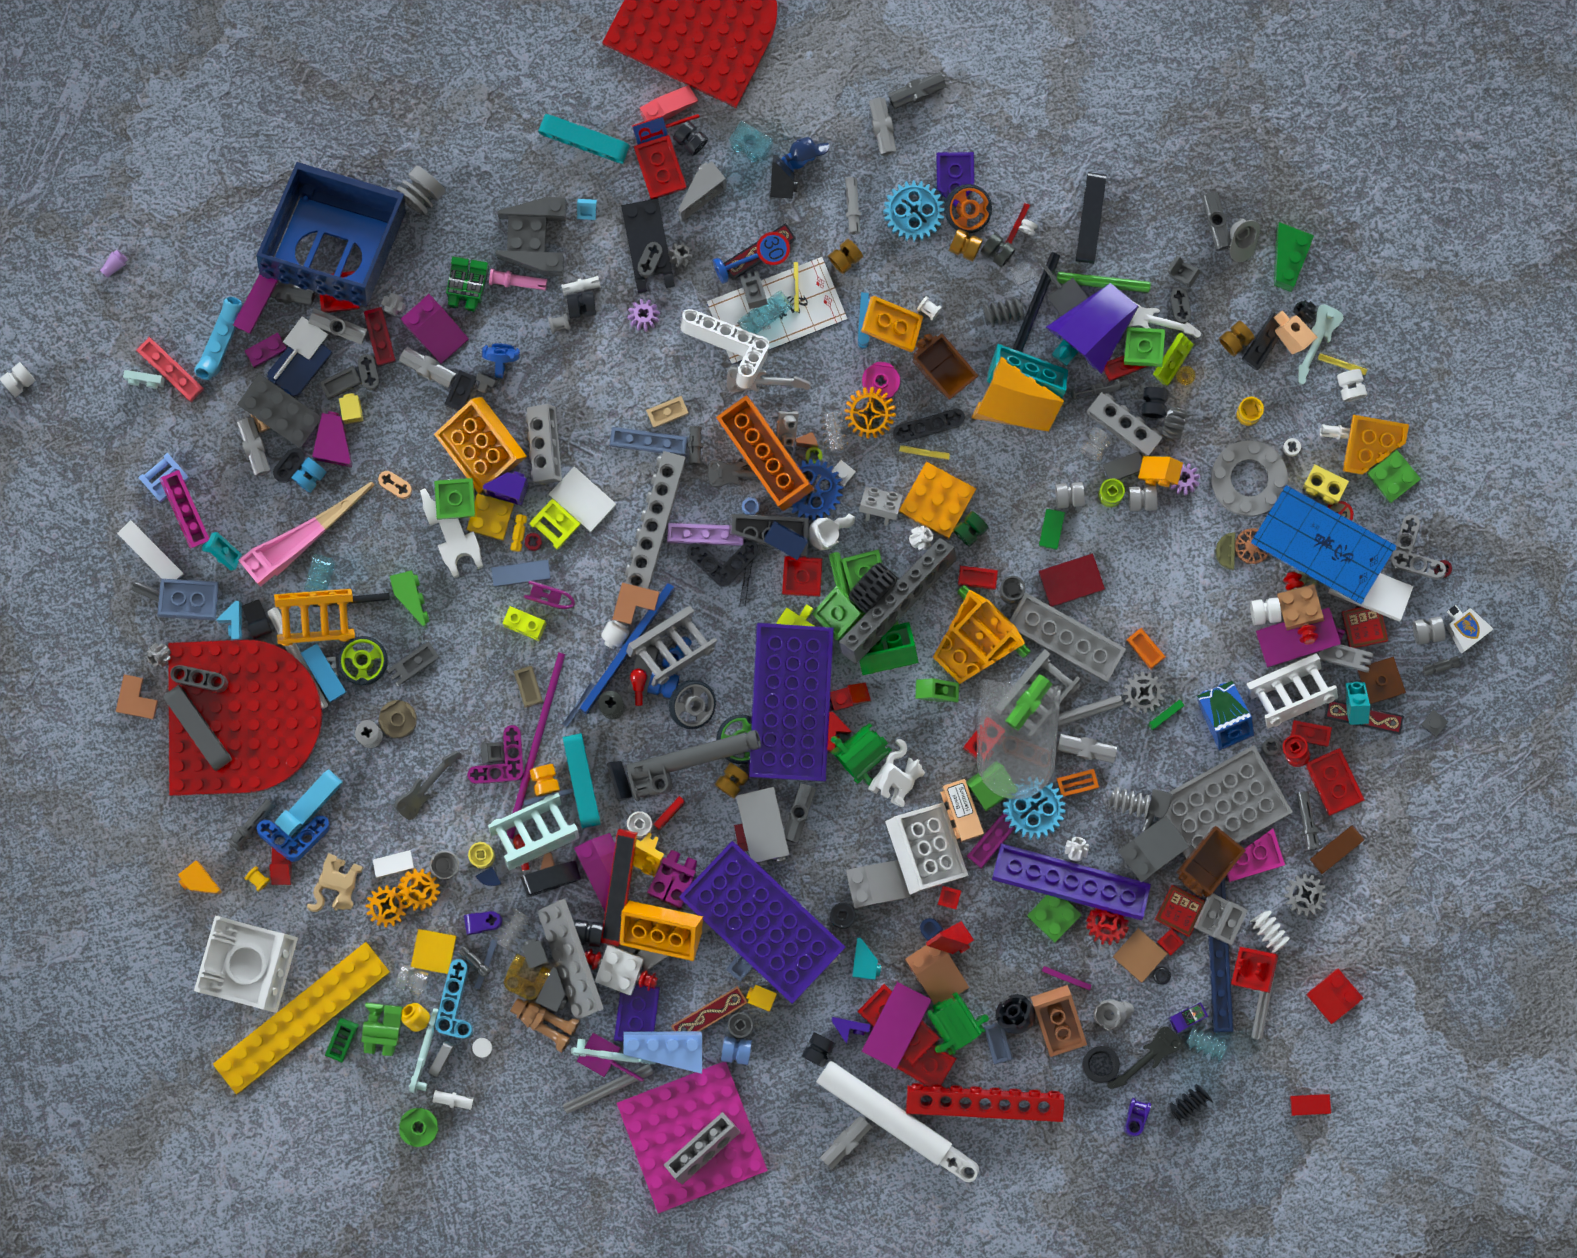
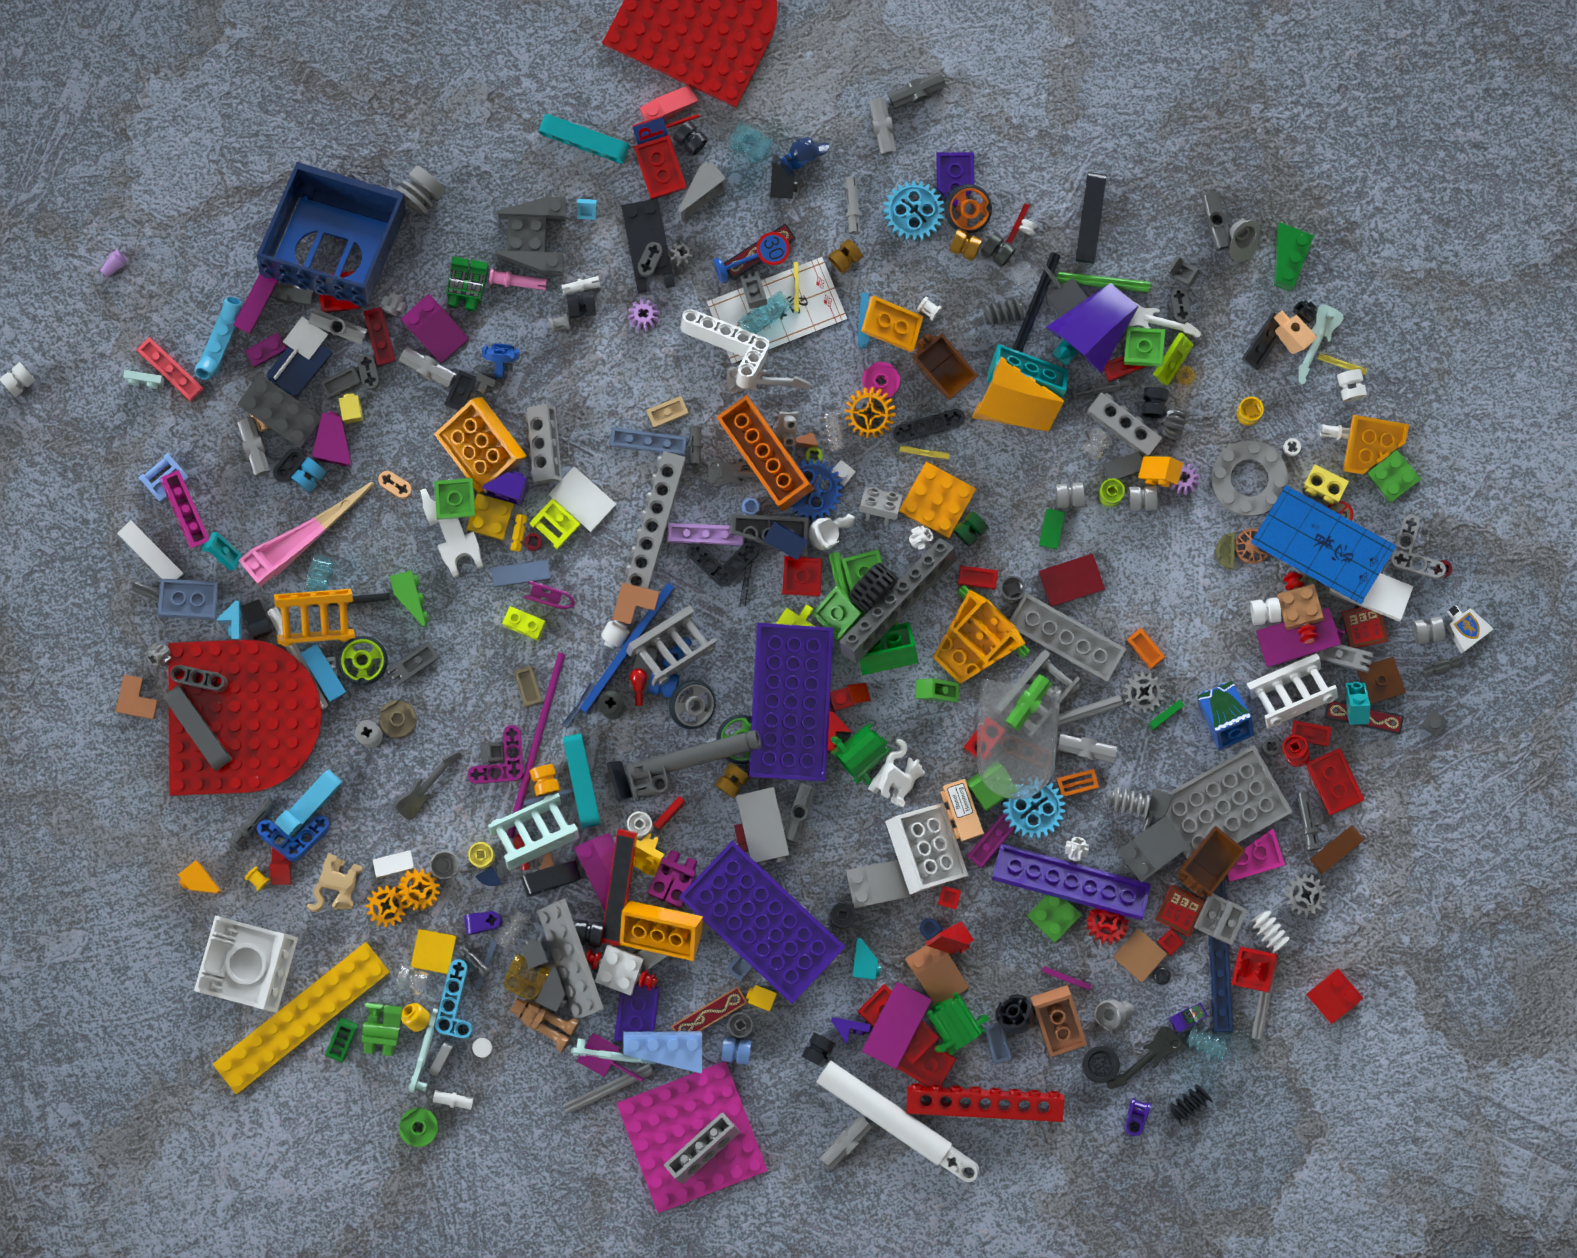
(1230, 339): pearl gold wheel -> none
(1310, 1104): red tile -> none

